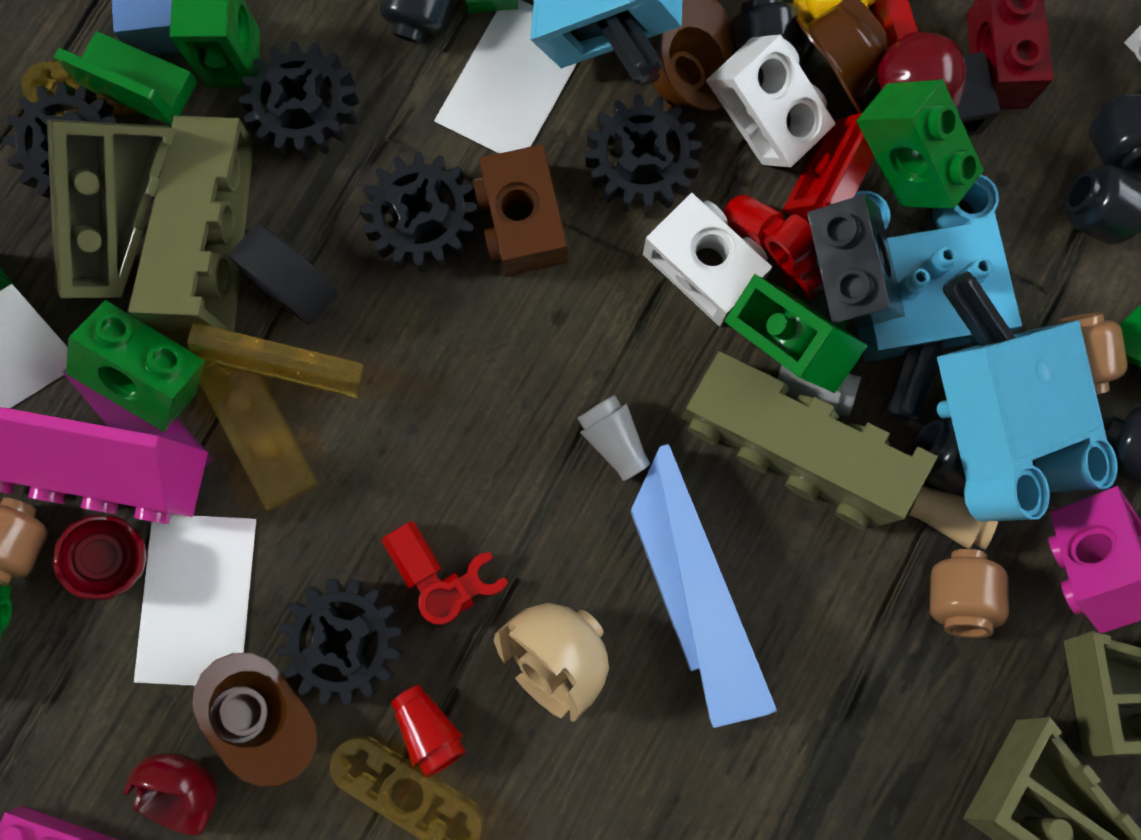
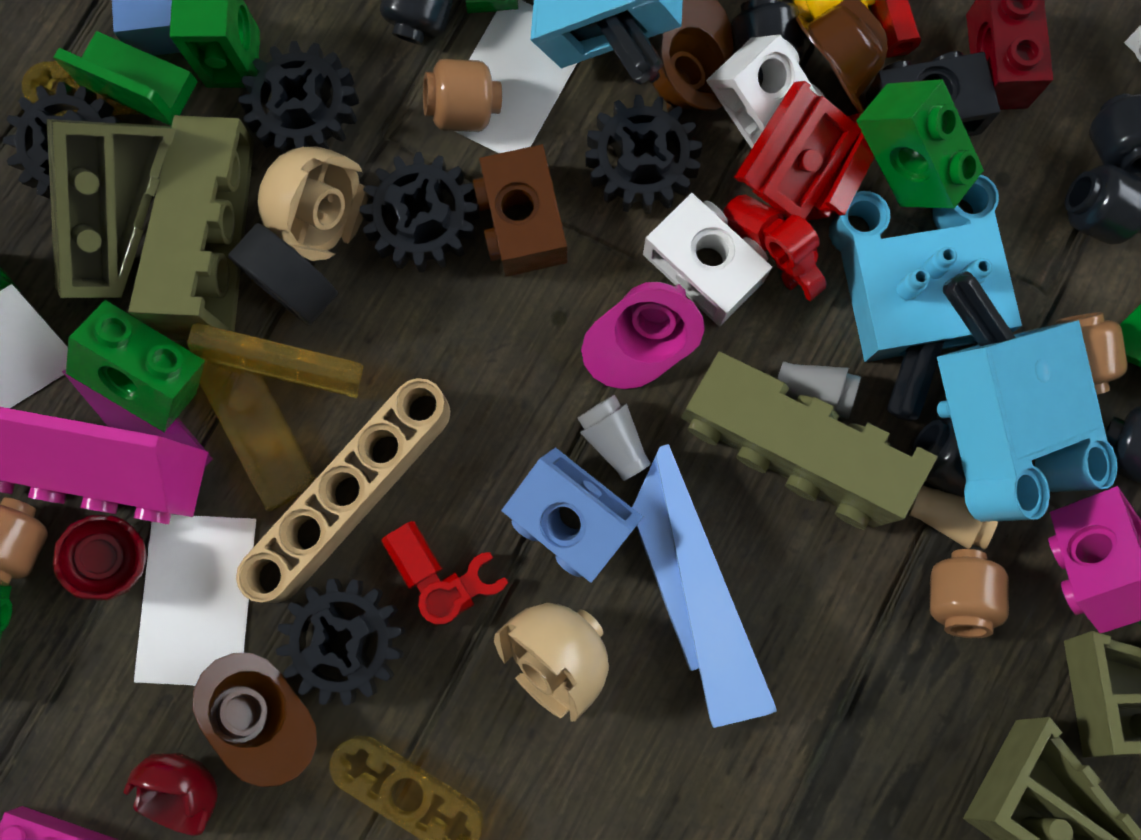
(312, 200): none -> tan cylinder
(319, 499): none -> tan beam
(427, 732): red cone -> none
(461, 95): none -> medium nougat head
(603, 516): none -> medium blue brick
(642, 336): none -> dark pink piece
(795, 334): green brick -> none
(798, 151): none -> red plate
(855, 263): black brick -> none
(924, 58): dark red hair -> none

